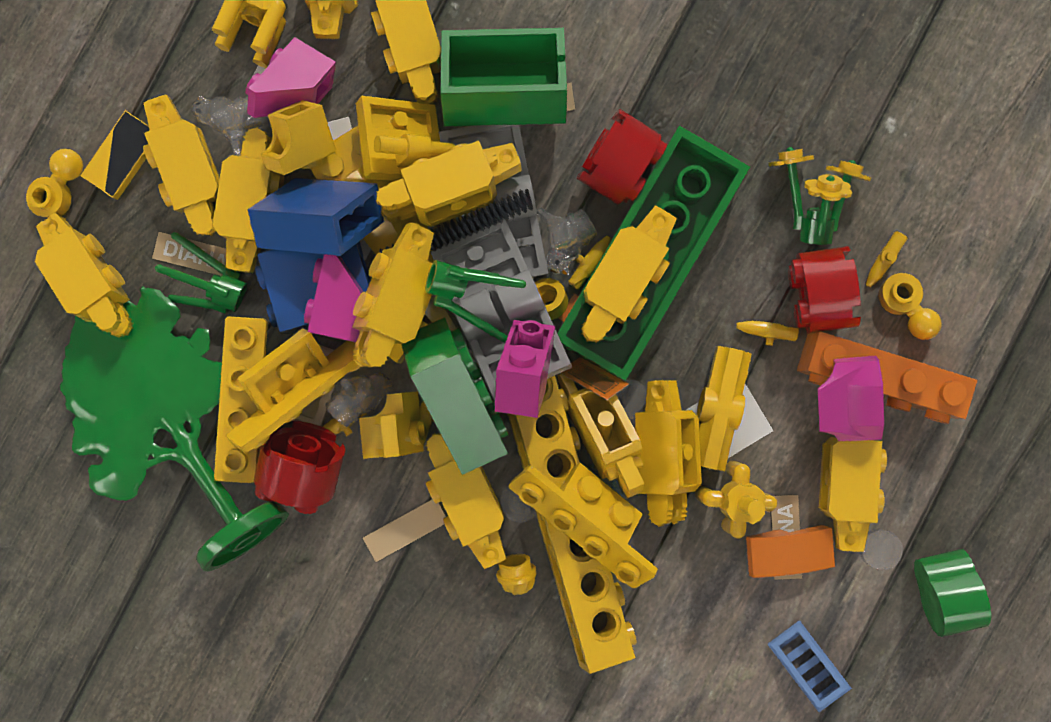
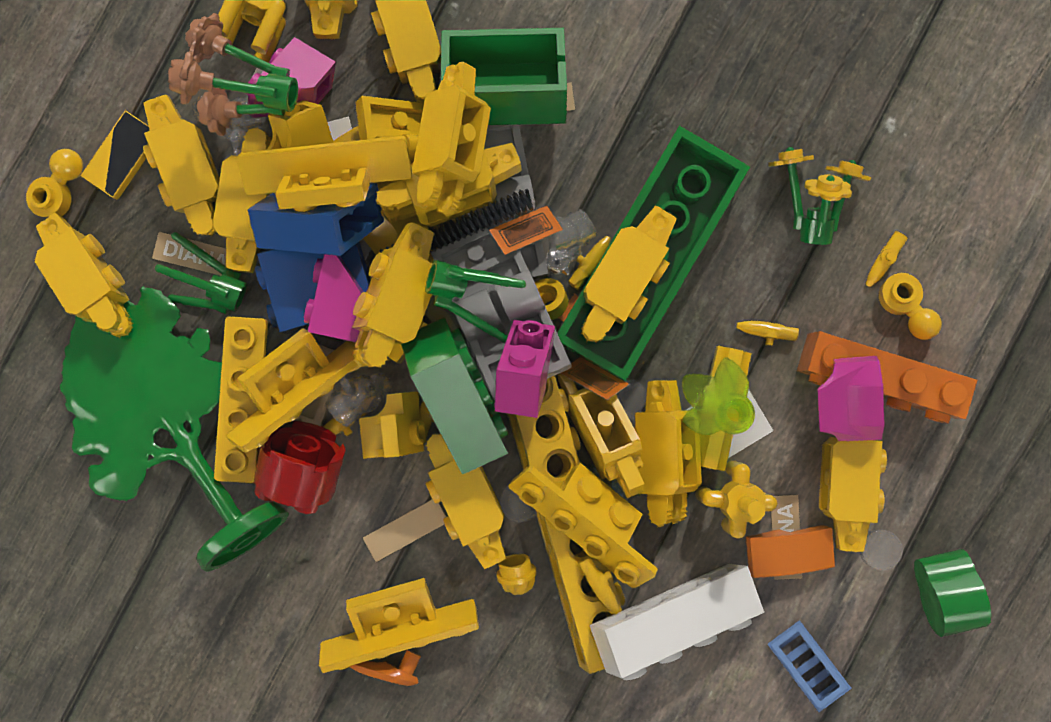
(215, 110): none -> nougat plant
(324, 172): none -> yellow bracket
(384, 671): none -> orange bar
(395, 622): none -> yellow bracket
(450, 139): none -> yellow hinge
(525, 230): none -> sticker
(599, 583): none -> yellow helmet
(621, 158): red brick -> none
(677, 620): none -> white brick
(713, 397): none -> clear neon green plate
(826, 290): red brick -> none

